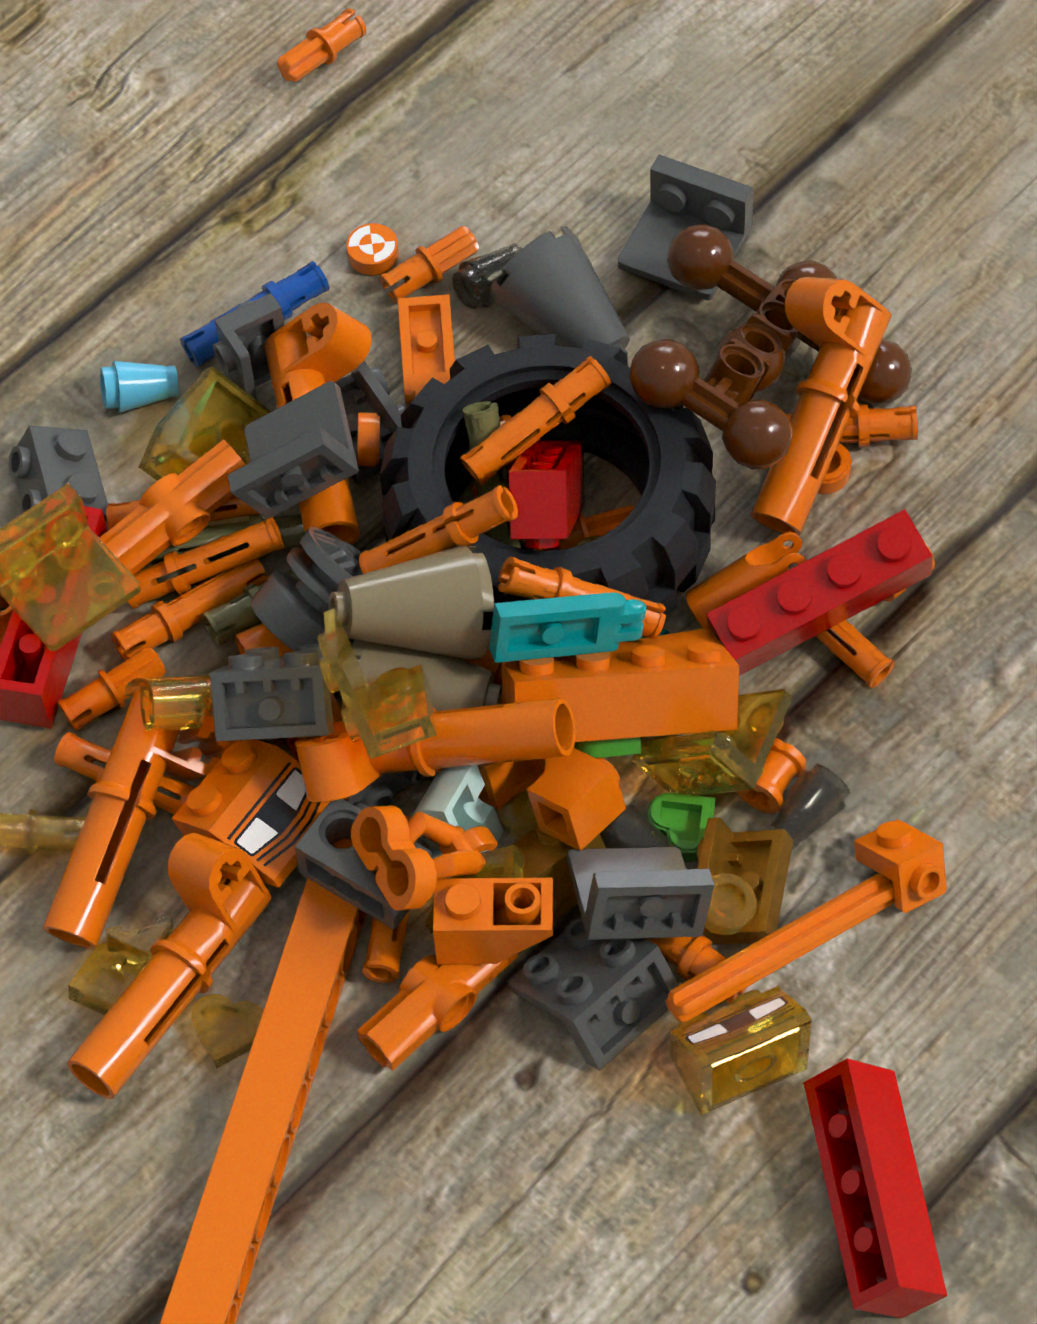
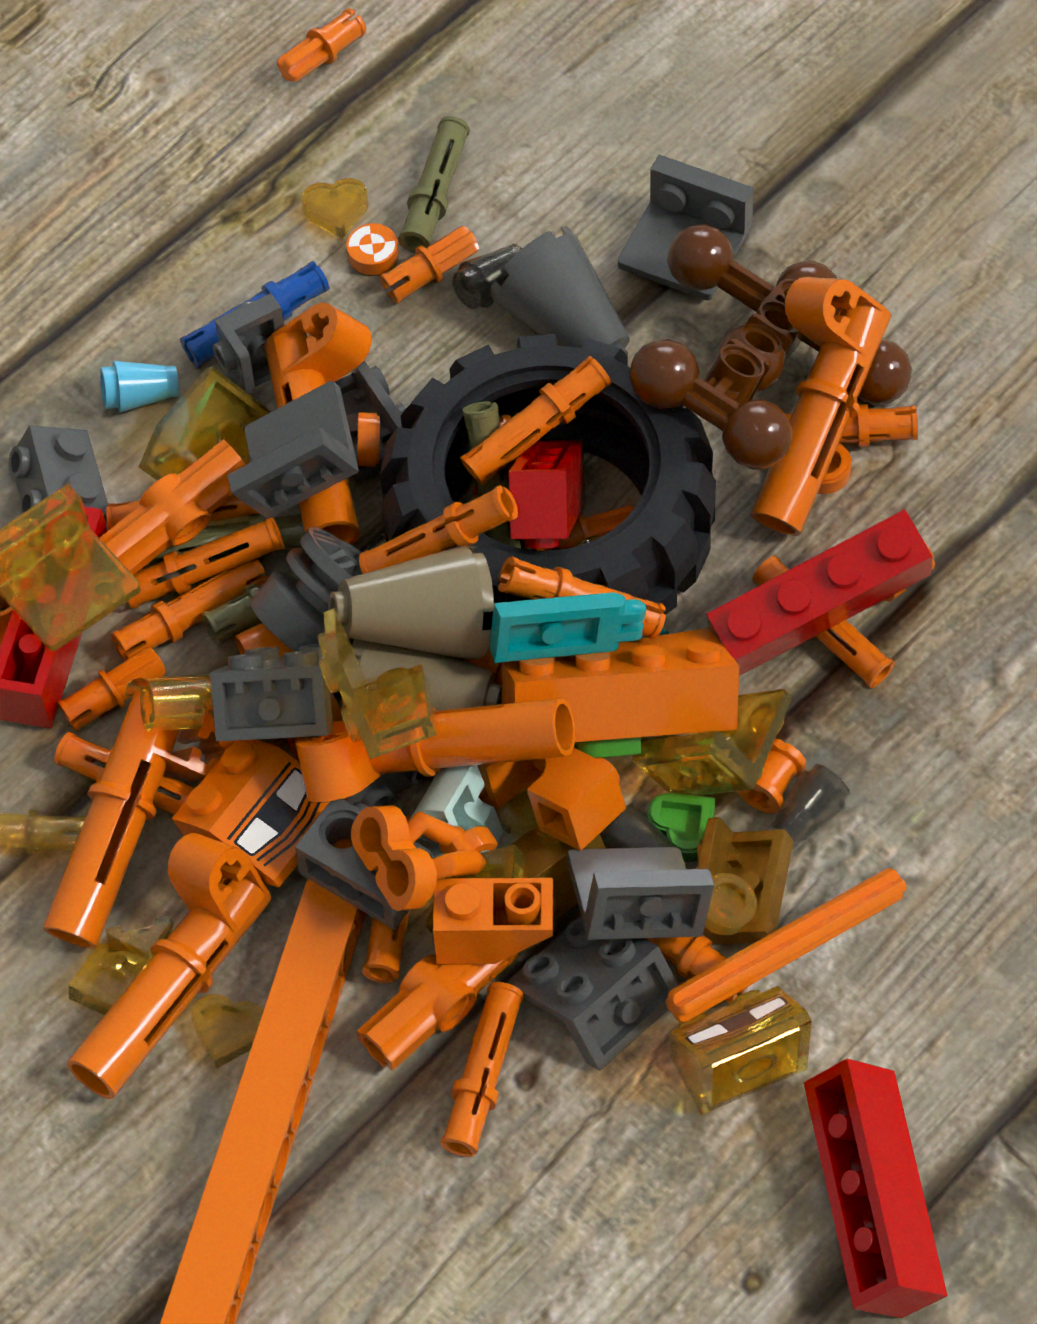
(335, 205): none -> clear yellow tile
(425, 341): orange hinge -> none
(428, 200): none -> olive pin
(476, 1090): none -> orange pin
(744, 575): orange piece -> none
(908, 859): orange bracket -> none

